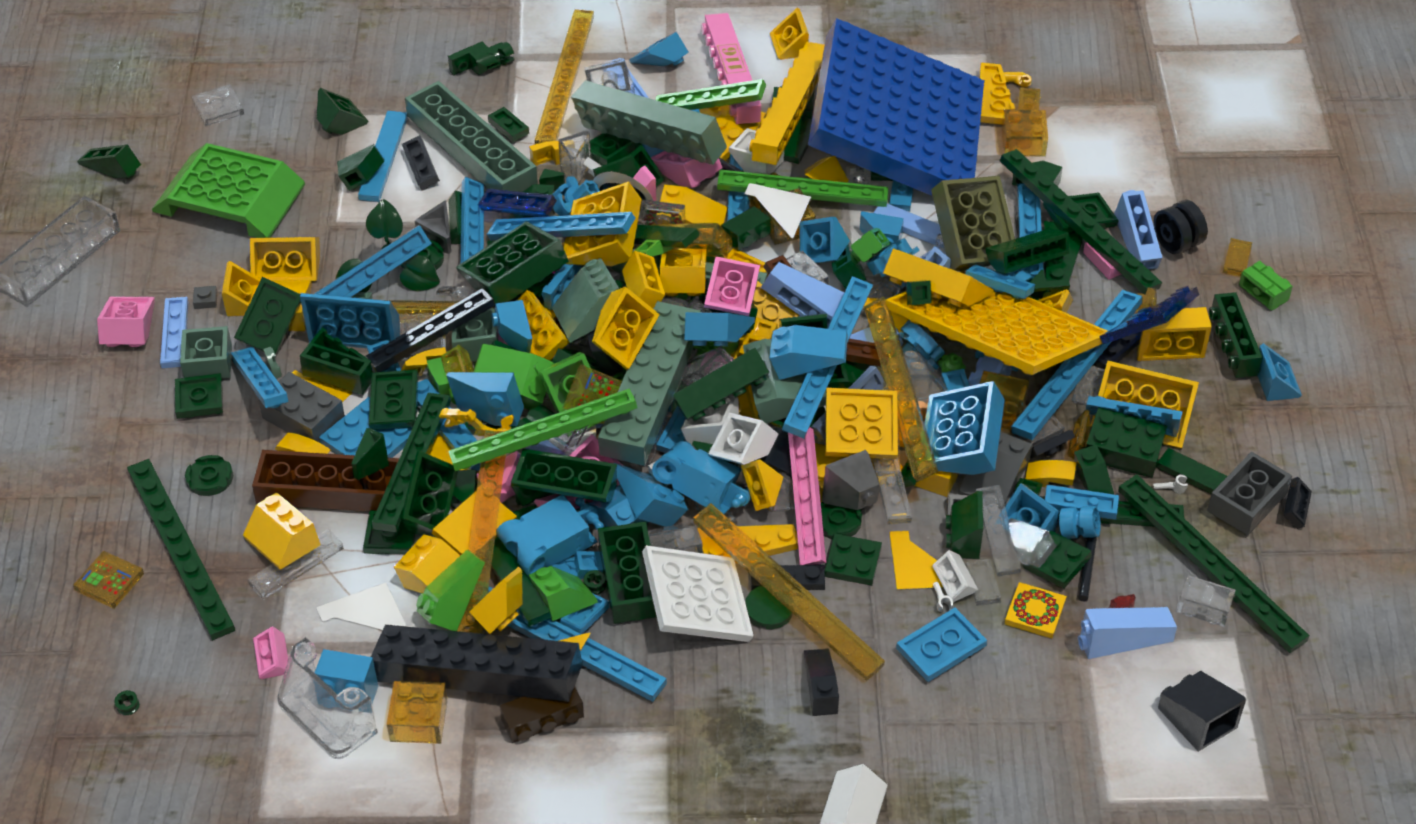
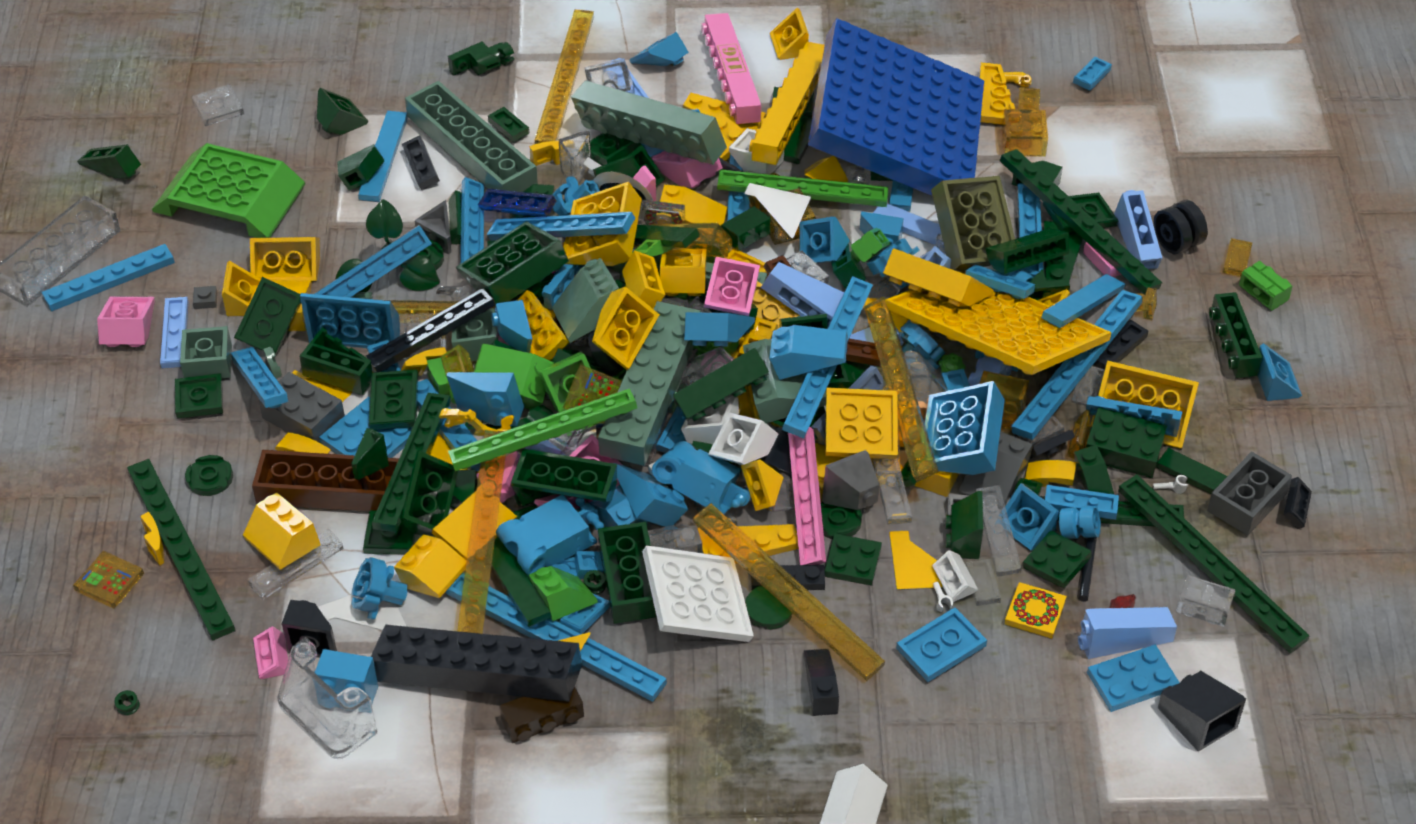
(108, 277): none -> dark azure plate
(152, 538): none -> yellow slope
(306, 620): none -> black slope
(375, 585): none -> dark azure piece
(417, 712): clear yellow brick -> none
(450, 592): bright green slope -> none
(500, 604): yellow slope -> none
(552, 177): dark green slope -> none
(716, 95): bright green plate -> none
(918, 292): dark green tile -> none
(1030, 542): clear slope -> none
(1082, 300): none -> dark azure tile
(1092, 73): none -> dark azure plate
(1132, 677): none -> dark azure plate
(1152, 316): clear blue wing -> none
(1180, 338): yellow slope -> none

